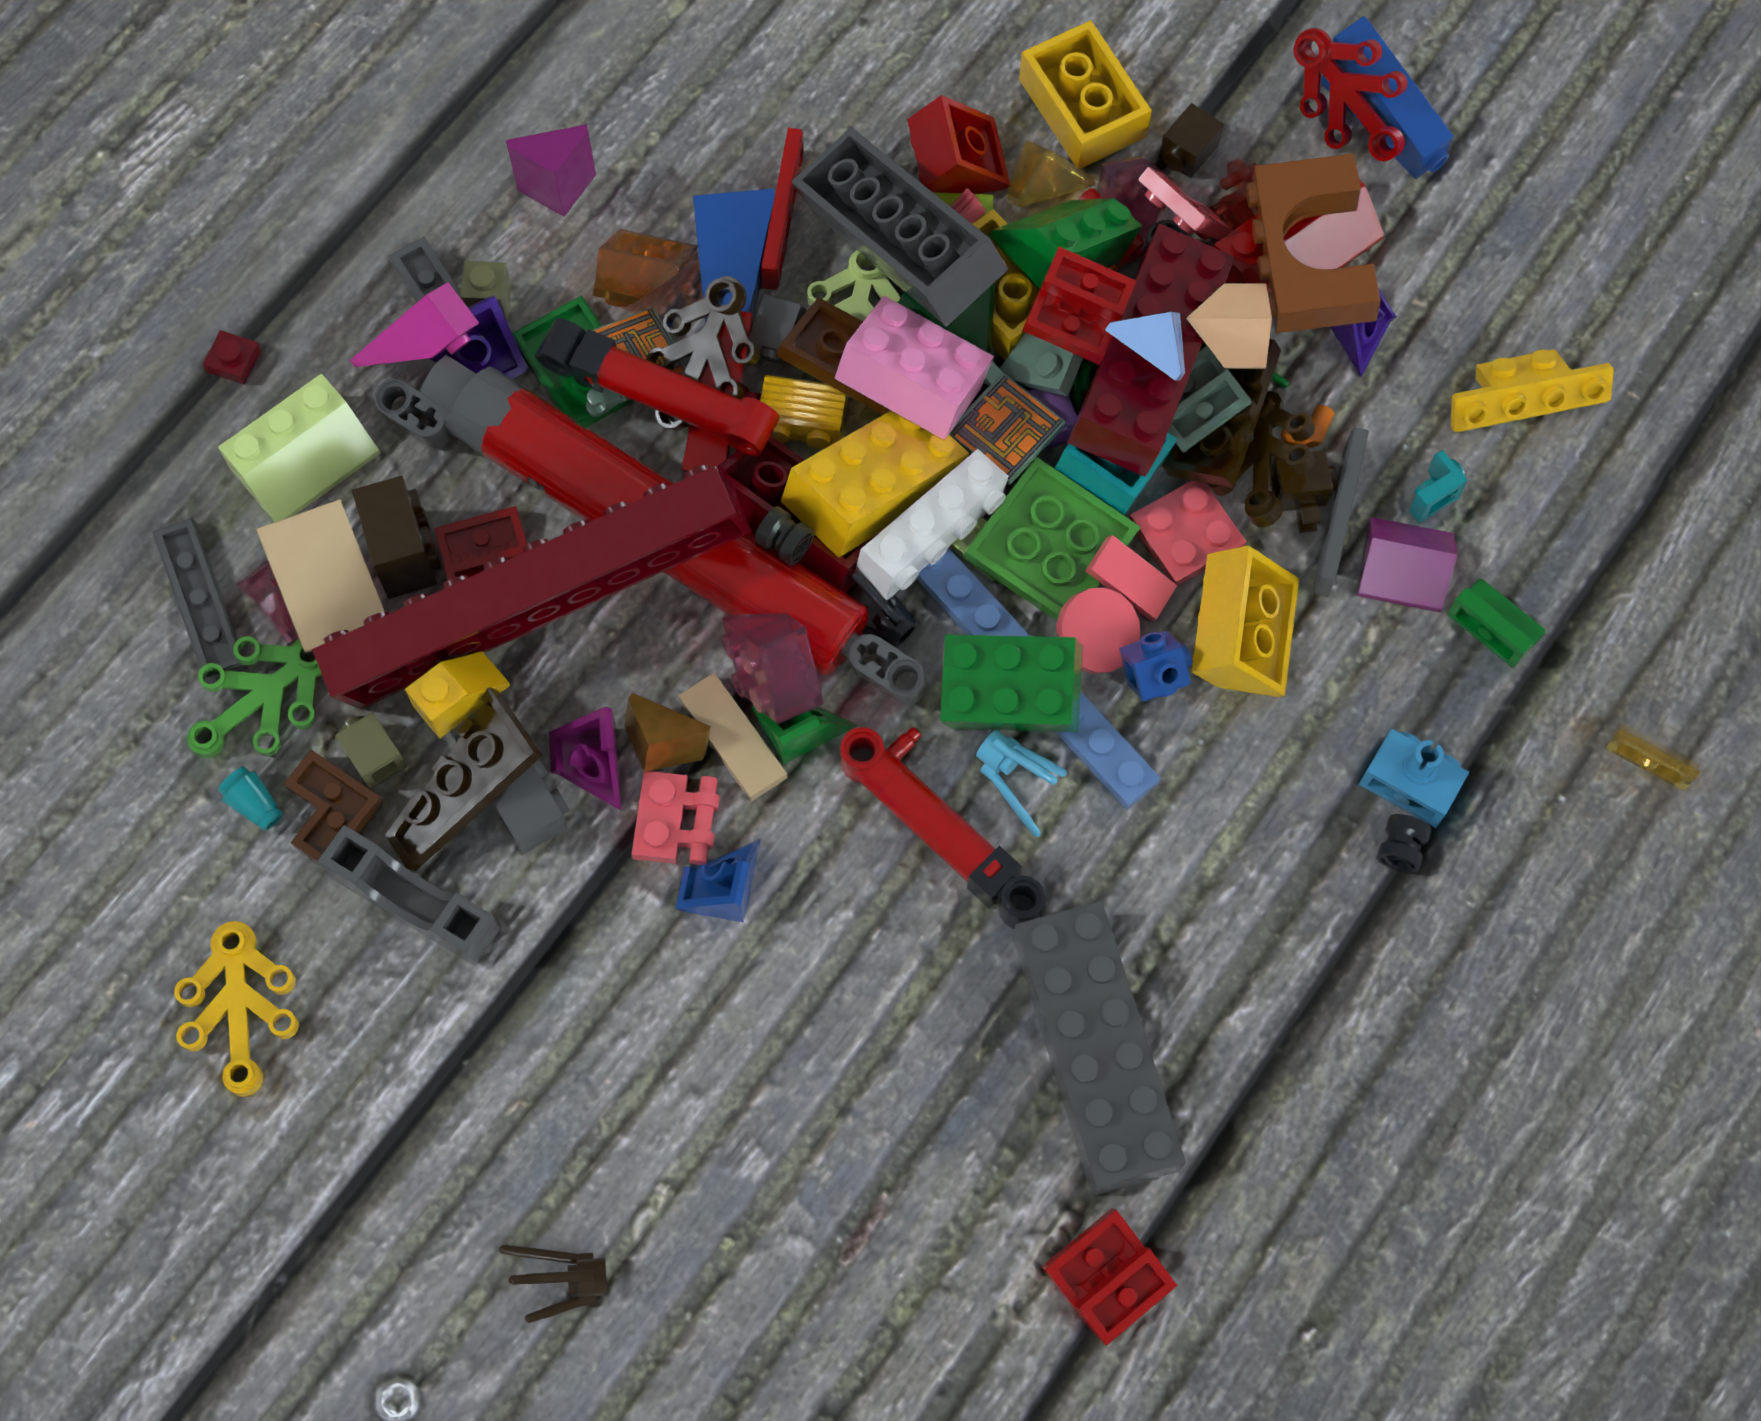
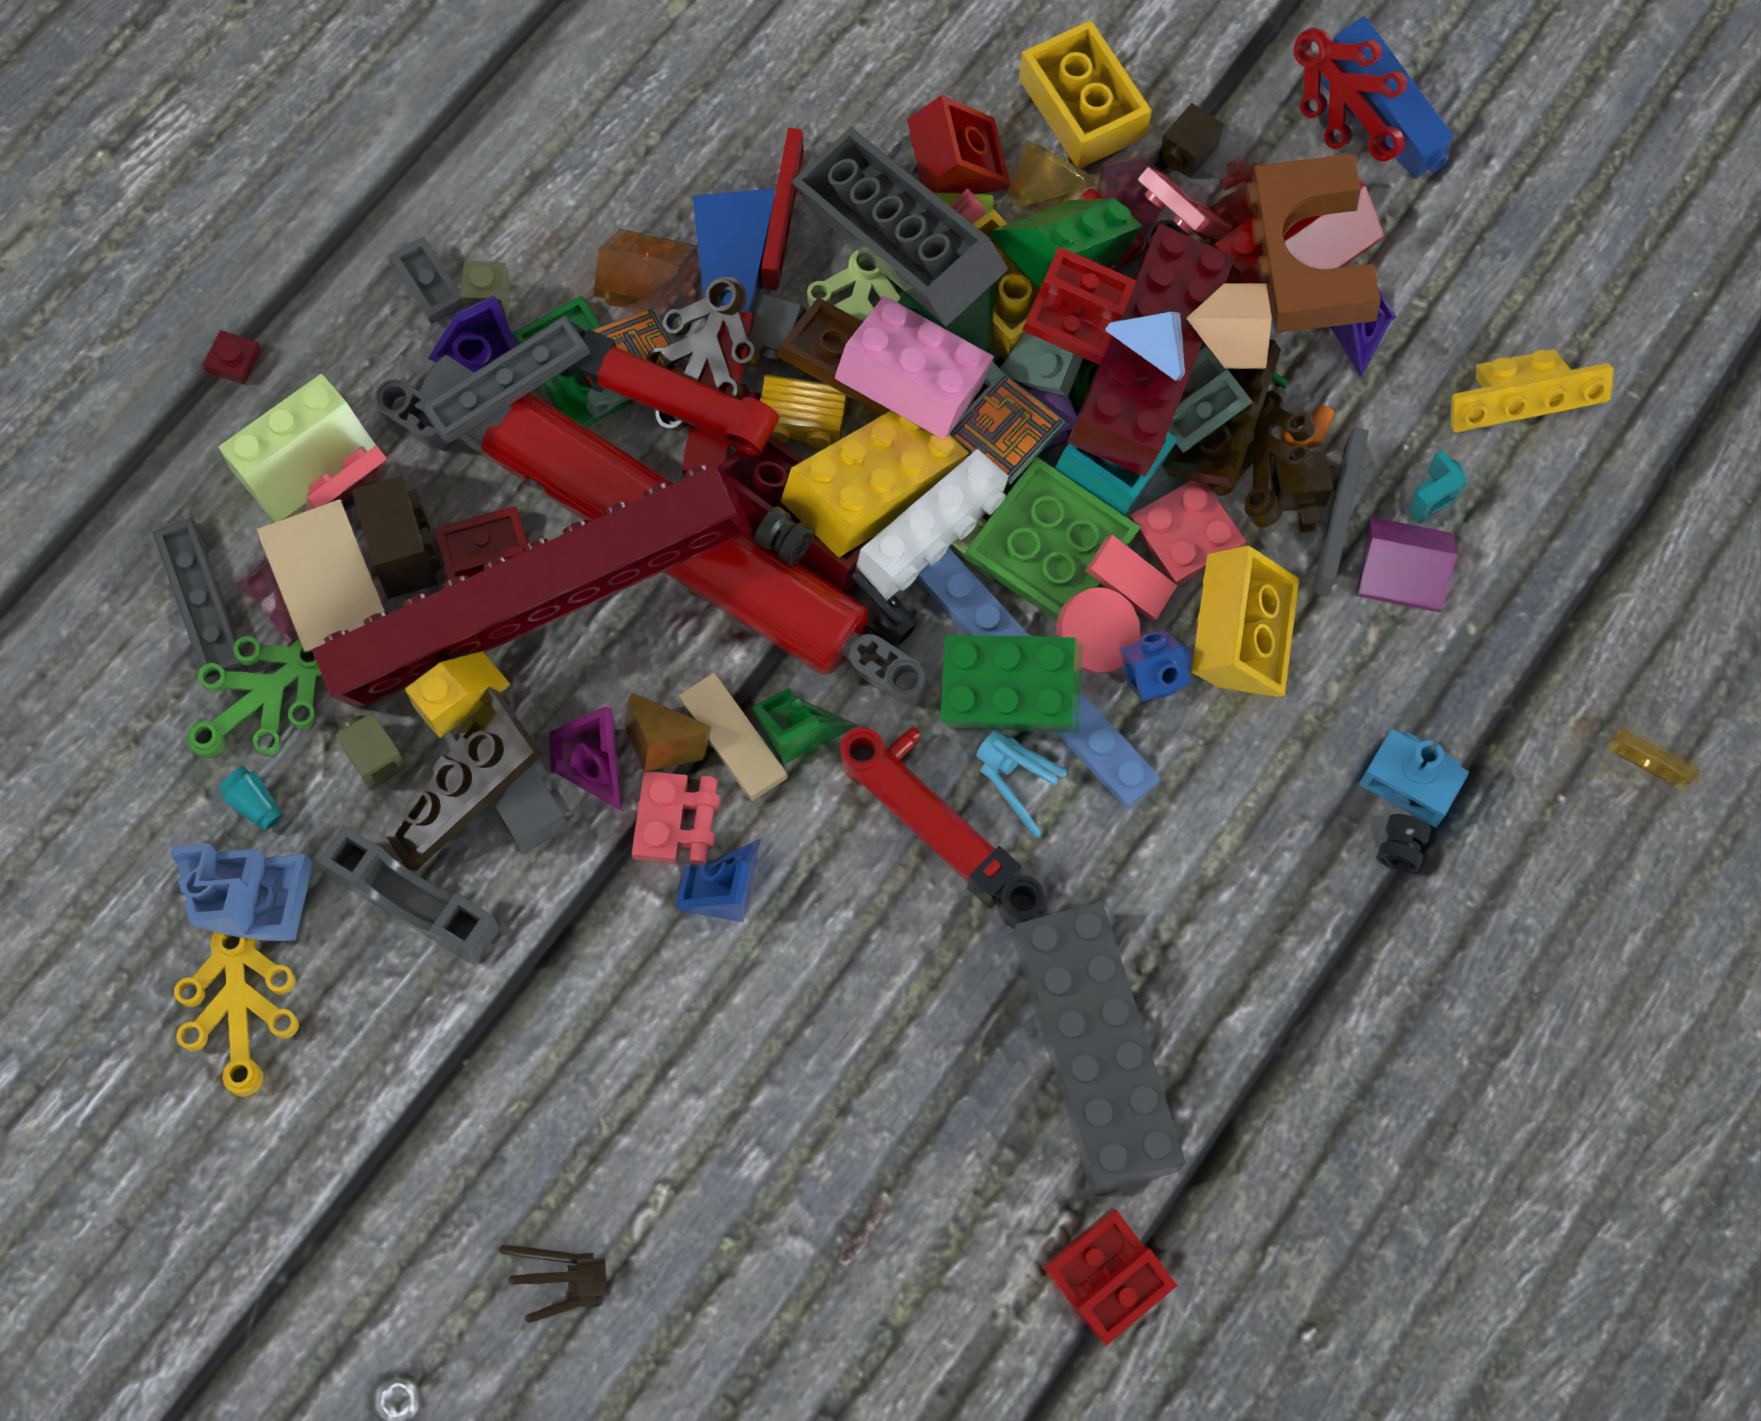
(243, 891): none -> medium blue slope
(338, 802): reddish brown plate -> none
(357, 472): none -> coral plate
(422, 332): dark pink slope -> none
(505, 380): none -> dark grey tile
(553, 166): magenta slope -> none
(772, 664): clear pink slope -> none
(1496, 622): green panel -> none

